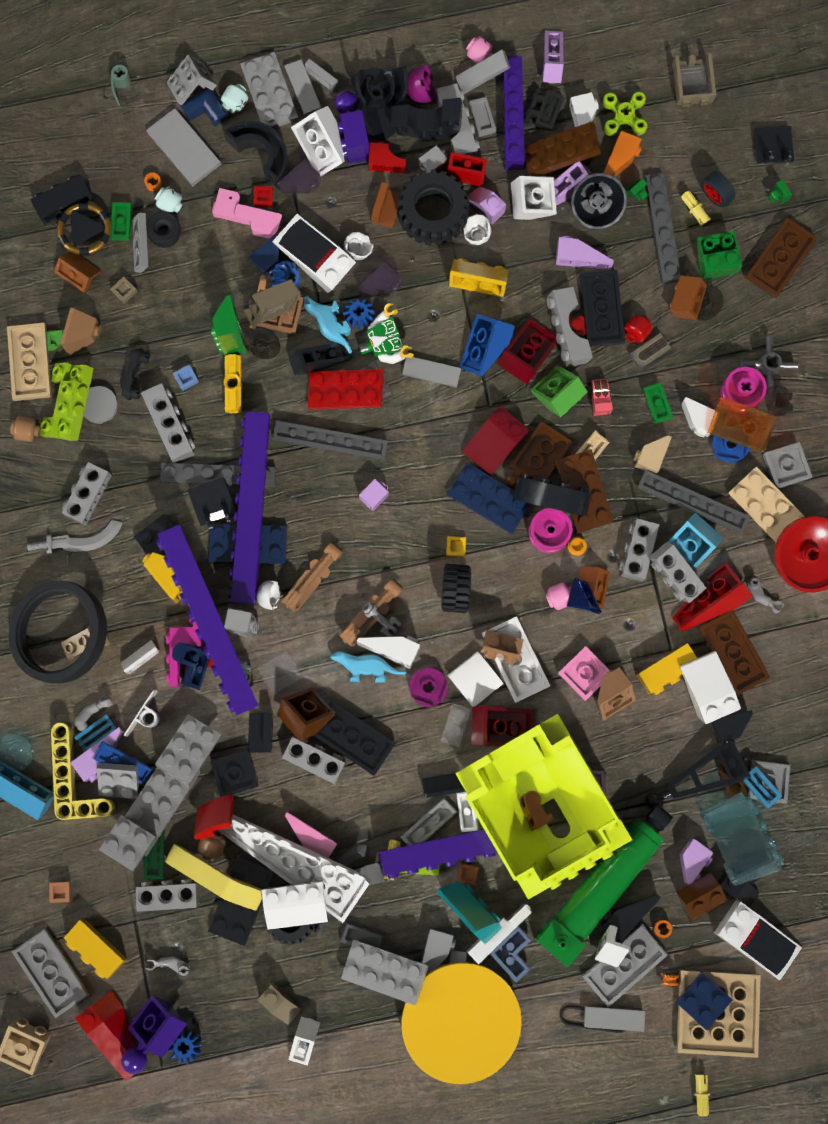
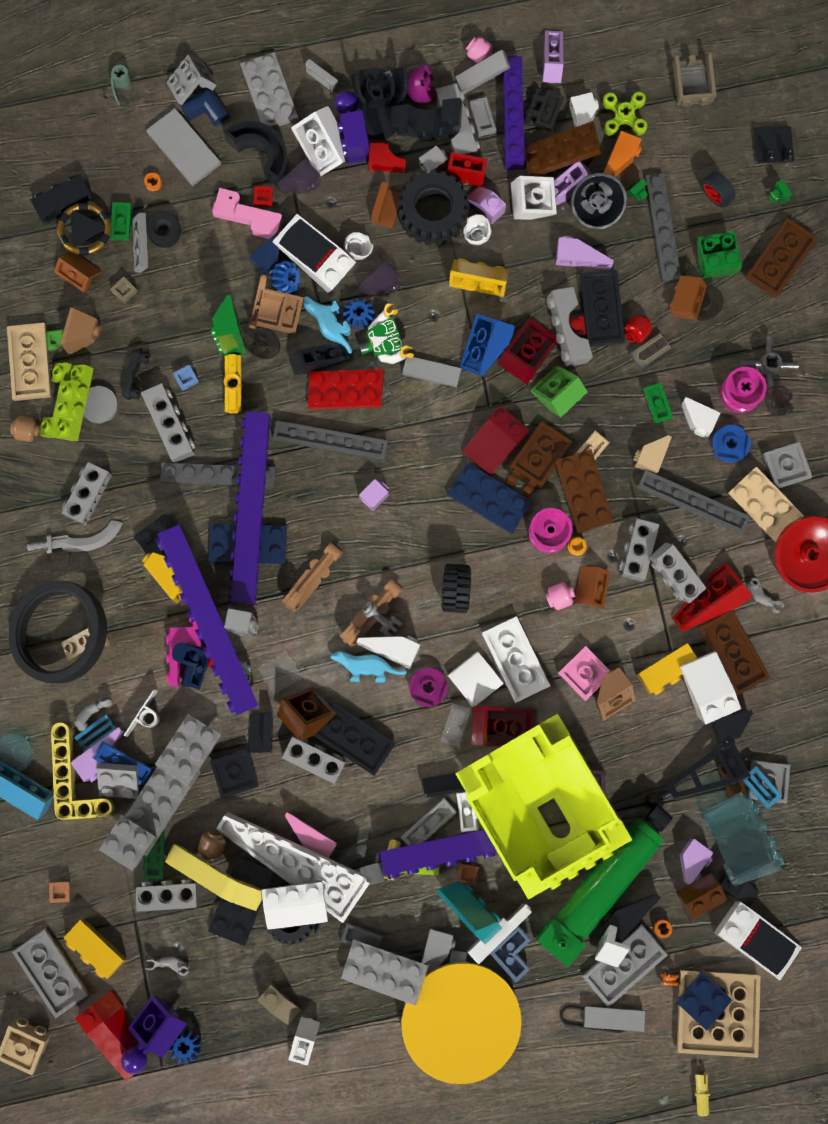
(139, 657): white slope -> none
(169, 200): light aqua head -> none
(212, 502): black plate -> none
(214, 816): red slope -> none
(234, 98): light aqua head -> none
(268, 594): white hair -> none
(272, 302): dark tan window -> none
(302, 87): light grey tile -> none
(456, 546): yellow tile -> none
(502, 646): medium nougat bracket -> none
(533, 810): reddish brown leg -> none
(552, 496): black brick -> none
(582, 597): clear blue slope -> none
(601, 397): coral leg -> none
(695, 208): light yellow axle -> none
(695, 540): medium azure slope -> none
(742, 424): clear orange slope -> none

